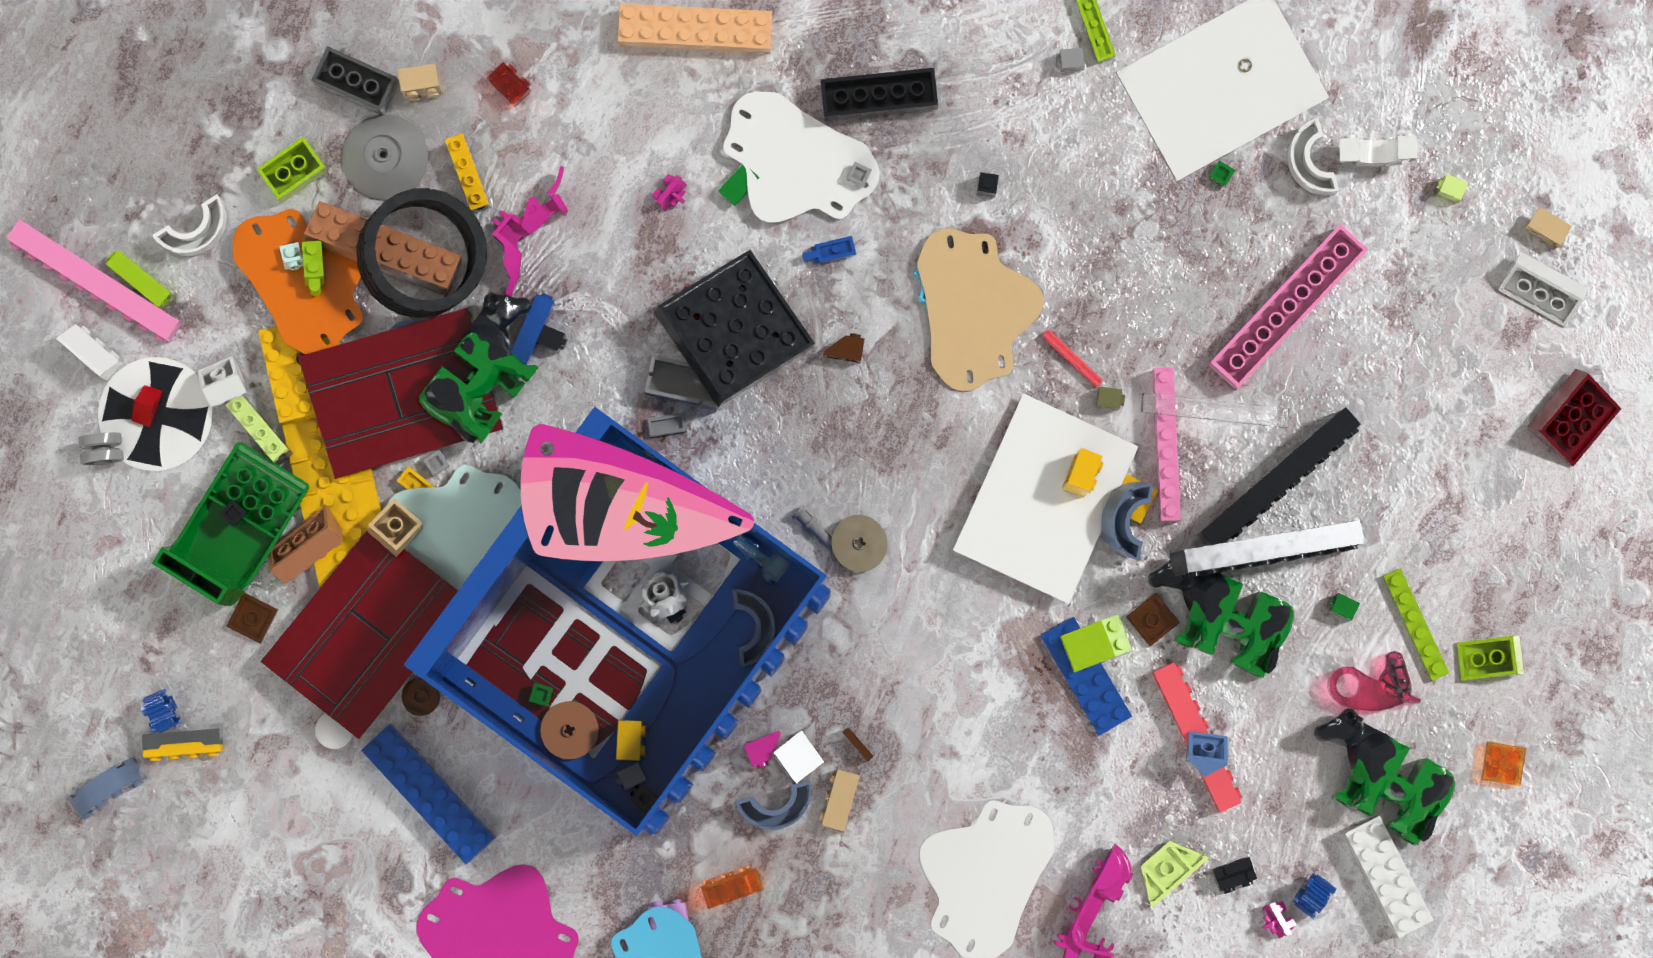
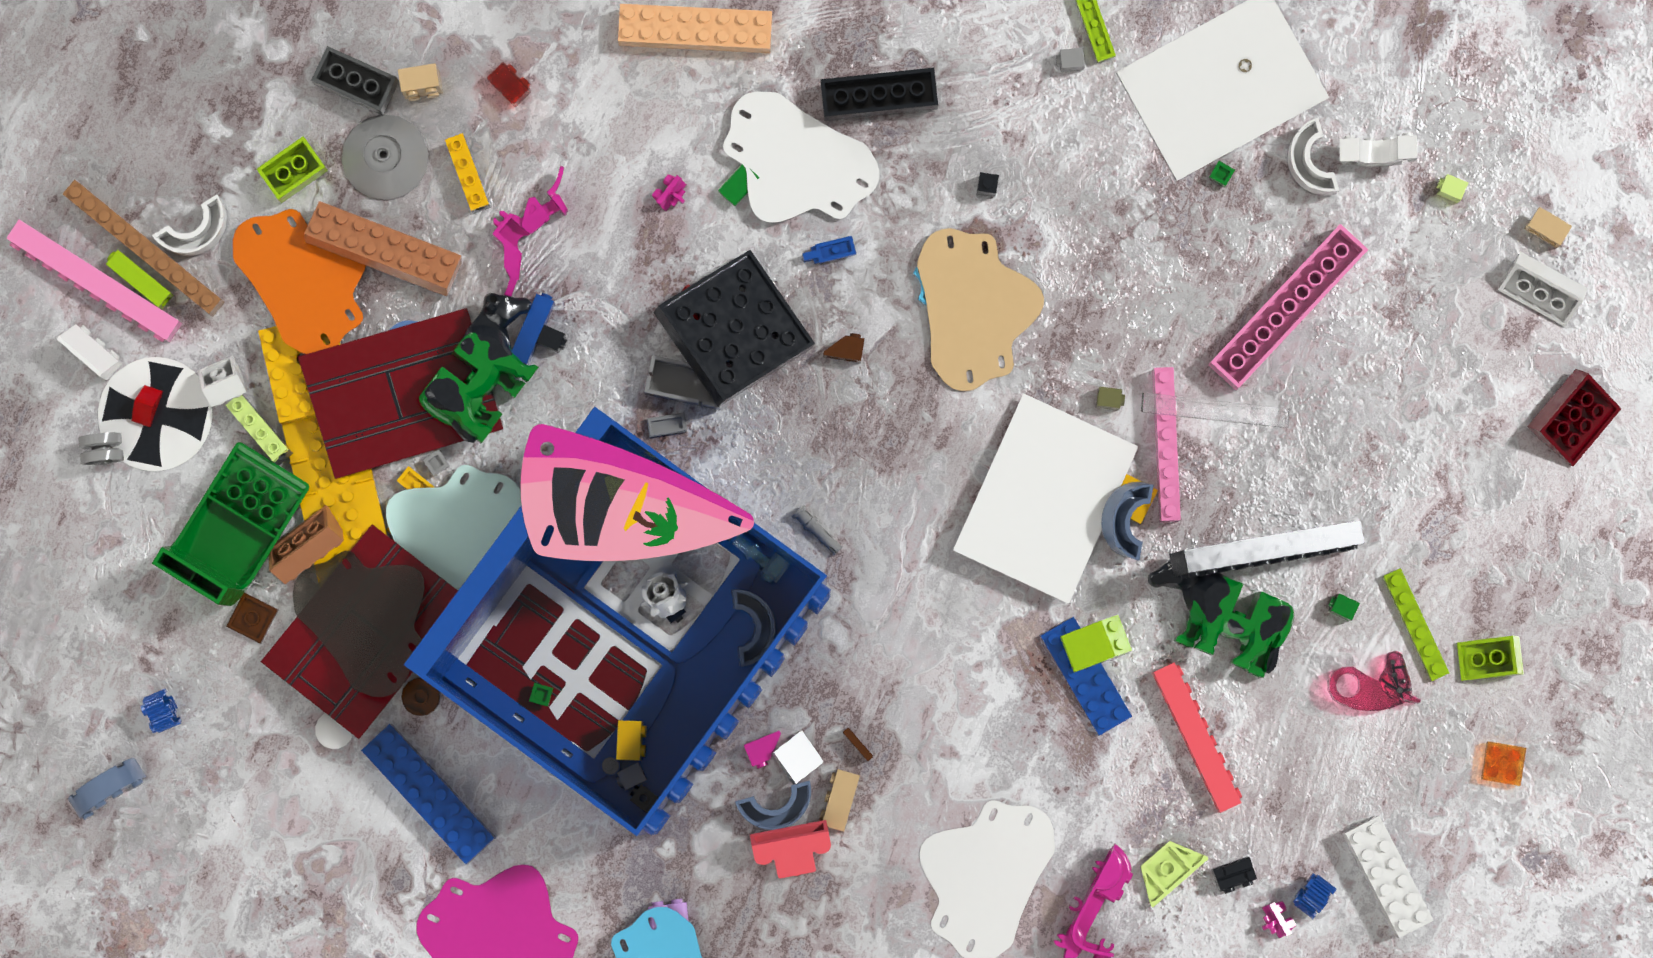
(143, 248): none -> medium nougat brick
(182, 743): piece -> none
(233, 513): black plate -> none
(291, 256): light aqua bracket -> none
(313, 266): lime brick -> none
(363, 618): none -> clear smoke piece
(395, 527): tan brick -> none
(459, 215): black tyre -> none
(583, 736): nougat piece -> none
(610, 765): none -> tile
(732, 886): clear orange brick -> none
(791, 847): none -> coral brick
(846, 550): dark tan piece -> none
(859, 174): light grey plate -> none
(1072, 358): coral axle -> none
(1082, 472): yellow brick -> none
(1152, 619): reddish brown tile -> none
(1207, 752): medium blue slope -> none
(1283, 476): black brick -> none
(1374, 767): animal -> none

